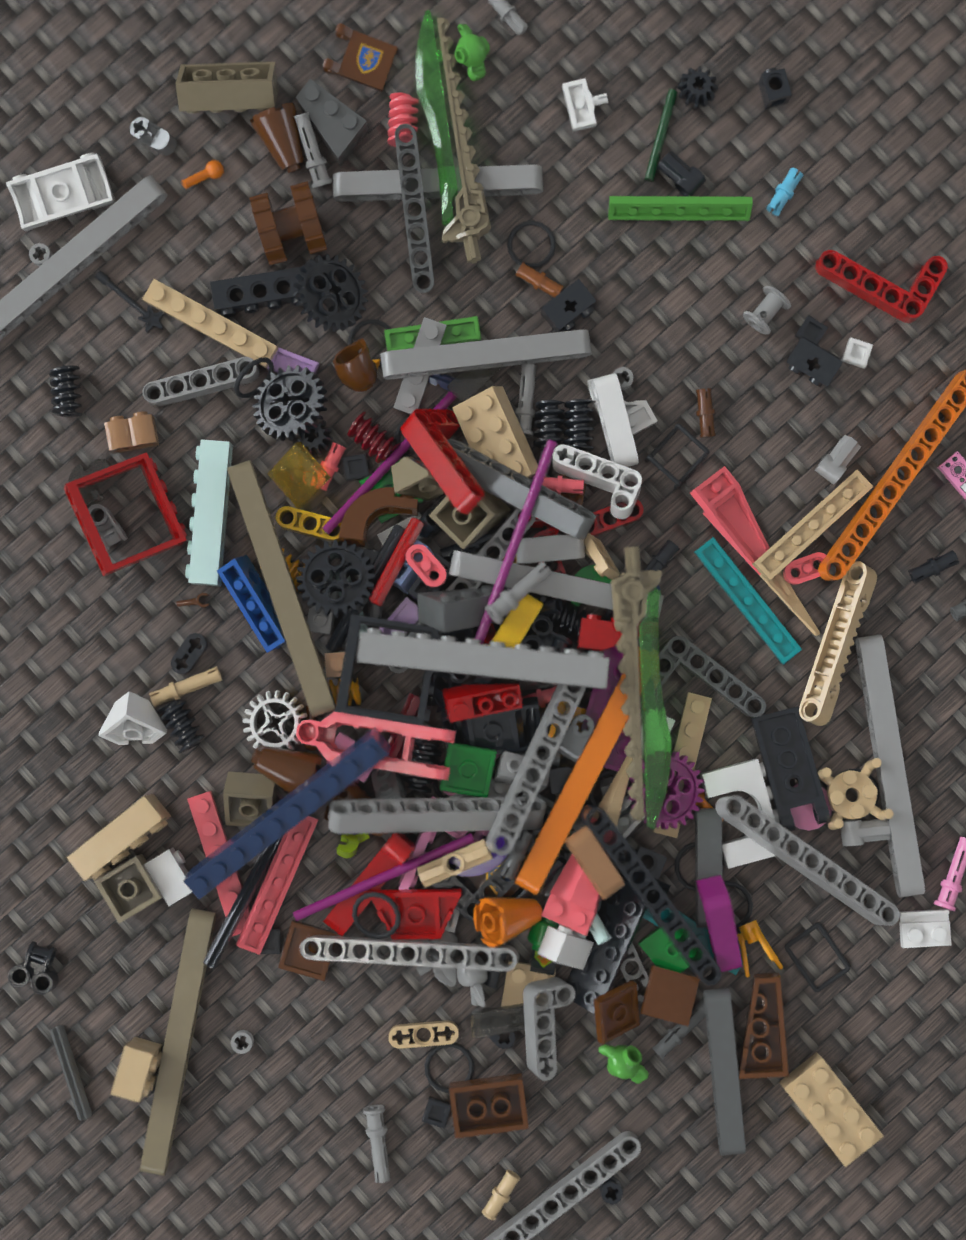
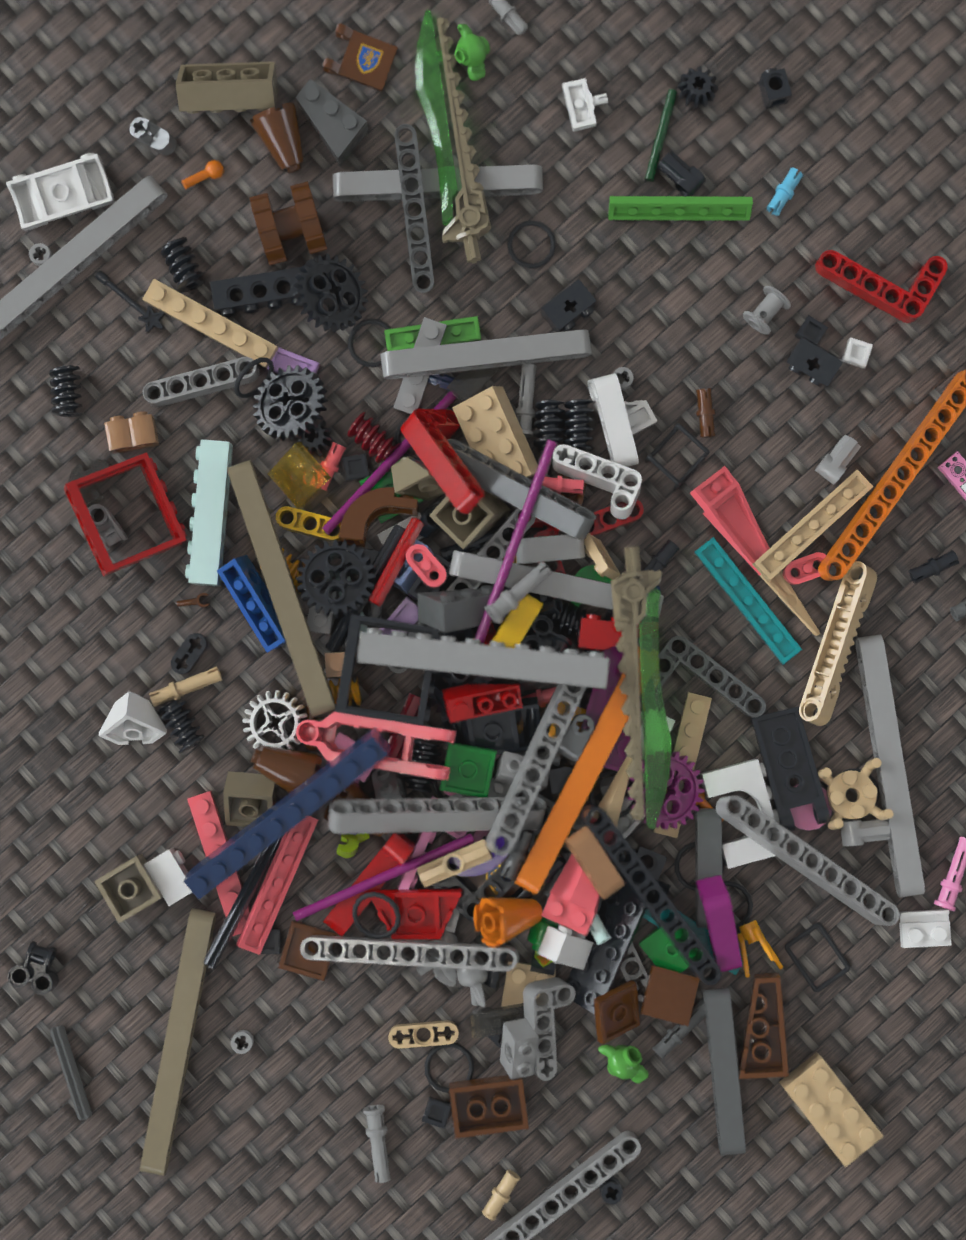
(118, 837): tan brick -> none
(137, 1069): tan brick -> none
(181, 266): none -> black piece
(315, 162): light grey pin -> none
(355, 368): reddish brown piece -> none
(401, 113): coral piece -> none
(518, 1048): none -> light grey brick
(539, 280): dark orange pin -> none

